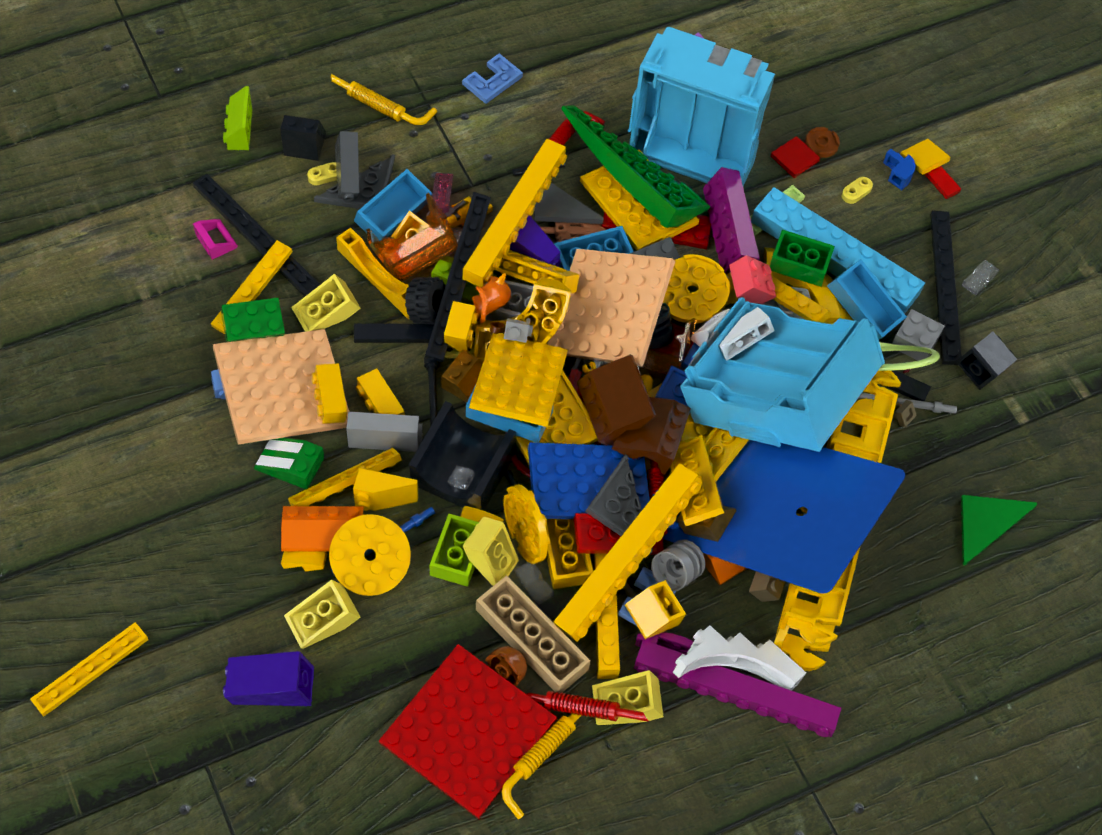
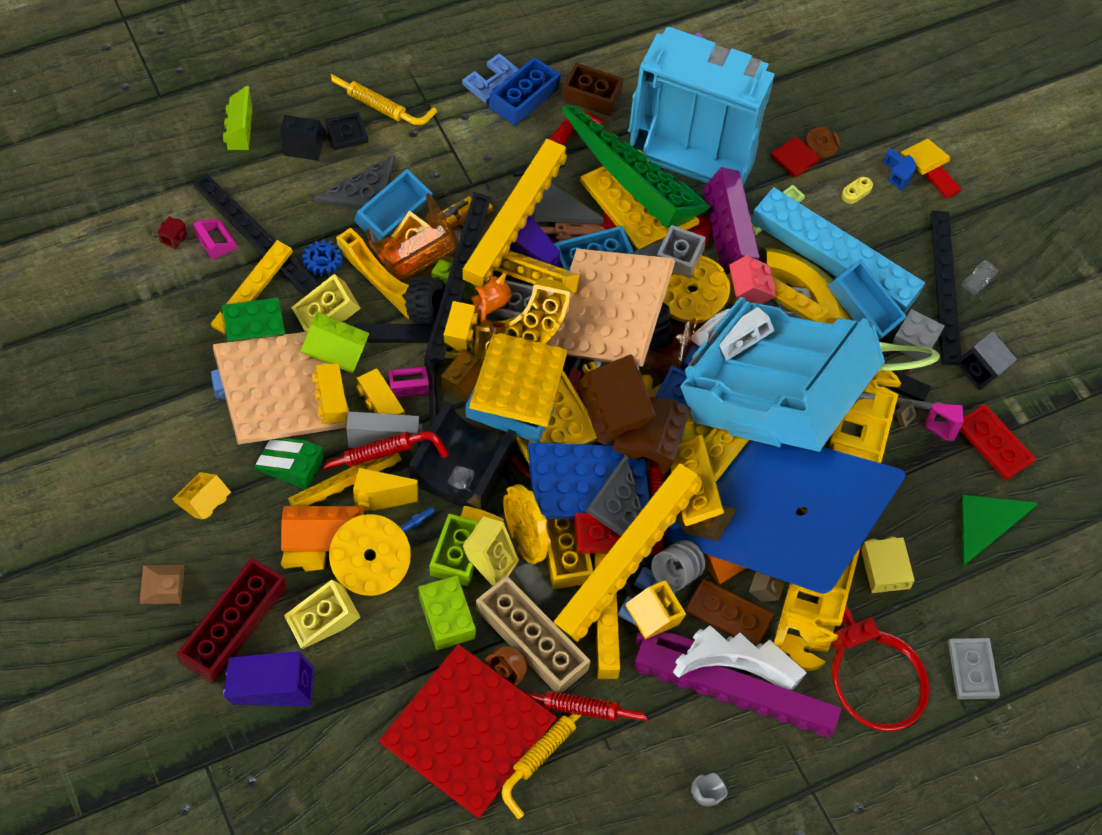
(89, 669): yellow plate -> none
(162, 584): none -> medium nougat slope
(172, 232): none -> dark red brick
(202, 495): none -> yellow slope
(231, 620): none -> dark red brick
(322, 258): none -> blue gear
(324, 174): light yellow plate -> none
(334, 342): none -> lime slope
(346, 131): none -> black plate
(347, 165): dark grey slope -> none
(384, 448): none -> red piece
(409, 387): none -> dark pink tile
(442, 190): clear pink plate -> none
(447, 612): none -> lime brick
(518, 330): light grey bracket -> none
(524, 91): none -> blue brick
(592, 89): none -> reddish brown brick
(633, 692): light yellow slope -> none
(684, 248): none -> light grey brick
(708, 789): none -> light grey hair
(728, 612): none -> dark orange tile
(801, 258): green brick -> none
(863, 631): none -> red brick
(887, 565): none -> light yellow brick
(949, 429): none -> dark pink tile
(973, 668): none -> light grey plate
(996, 442): none -> red plate

